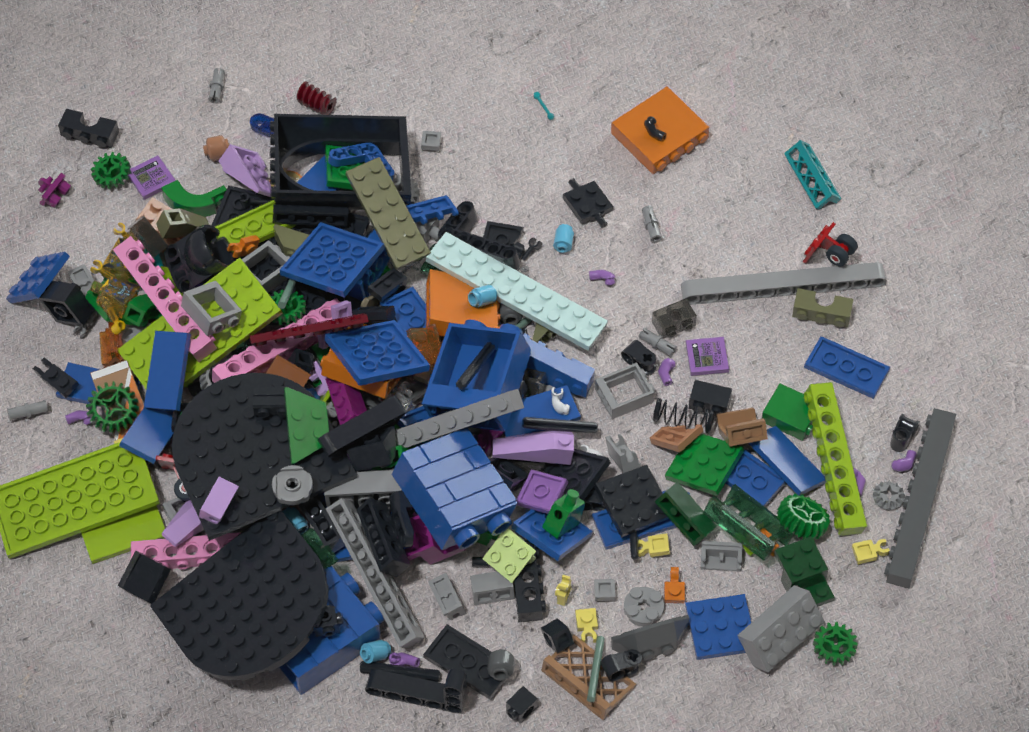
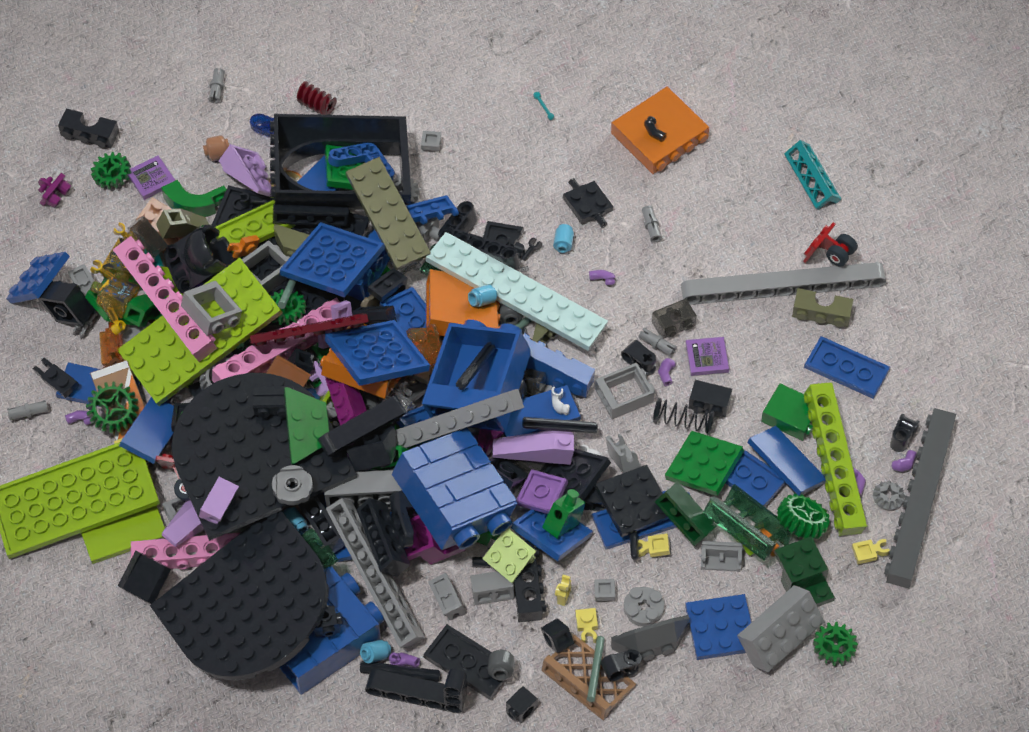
(167, 370): blue tile -> none
(674, 590): orange plate -> none
(675, 437): nougat wing -> none
(741, 427): medium nougat panel -> none

